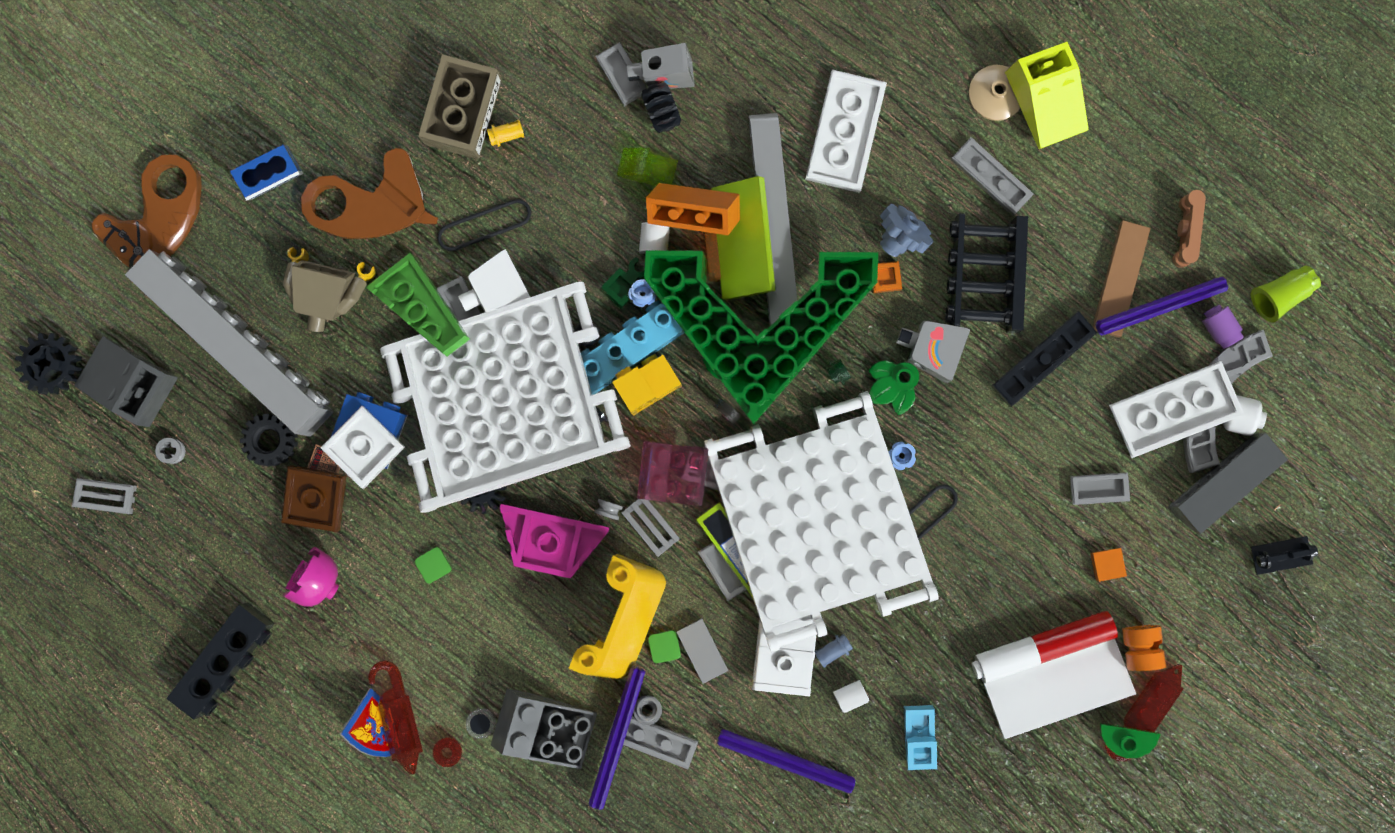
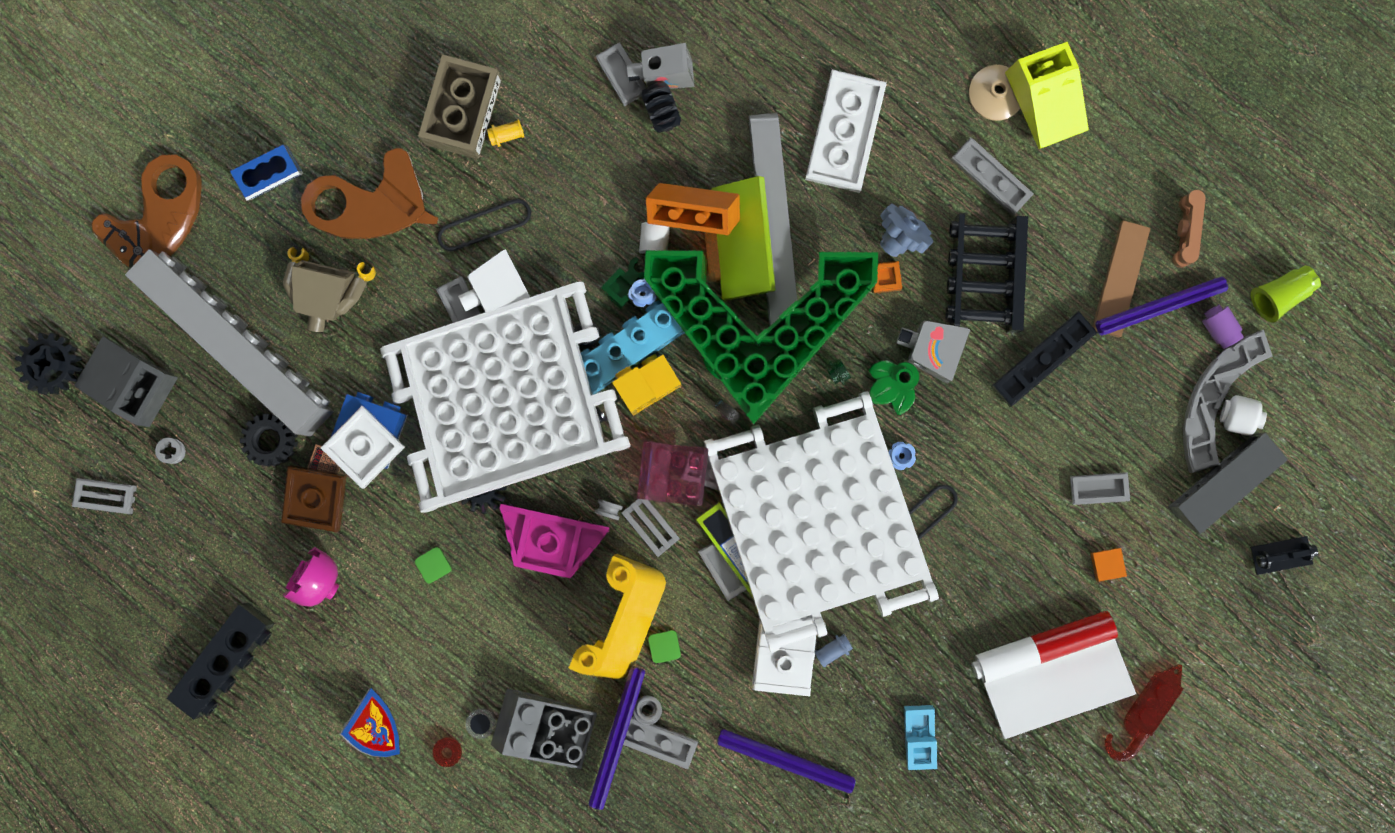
(398, 718): clear red plate -> none
(418, 302): bright green wing -> none
(646, 167): clear neon green slope -> none
(702, 651): light grey tile -> none
(851, 696): white brick -> none
(1128, 741): green plate -> none
(1144, 648): orange wheel -> none
(1176, 409): white tile -> none

